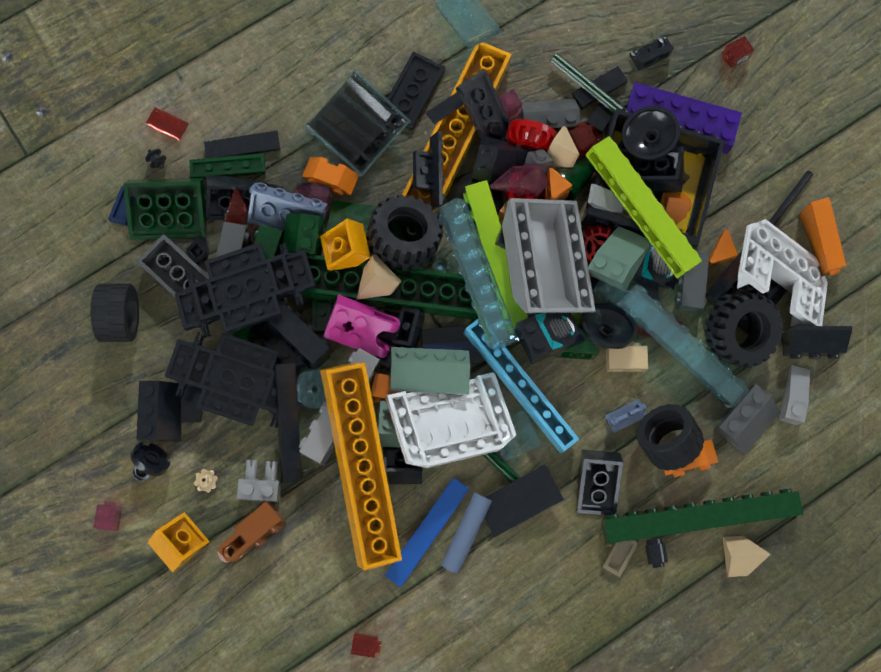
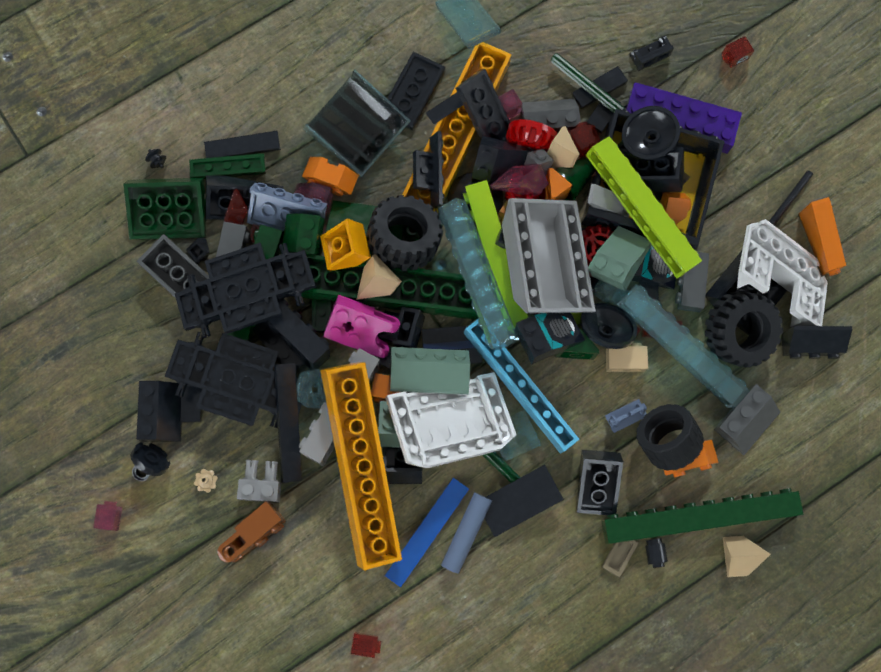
(114, 312): black tyre -> none
(118, 213): dark blue tile -> none
(167, 123): clear red tile -> none
(178, 541): light orange slope -> none
(723, 250): orange slope -> none
(796, 396): light grey slope -> none

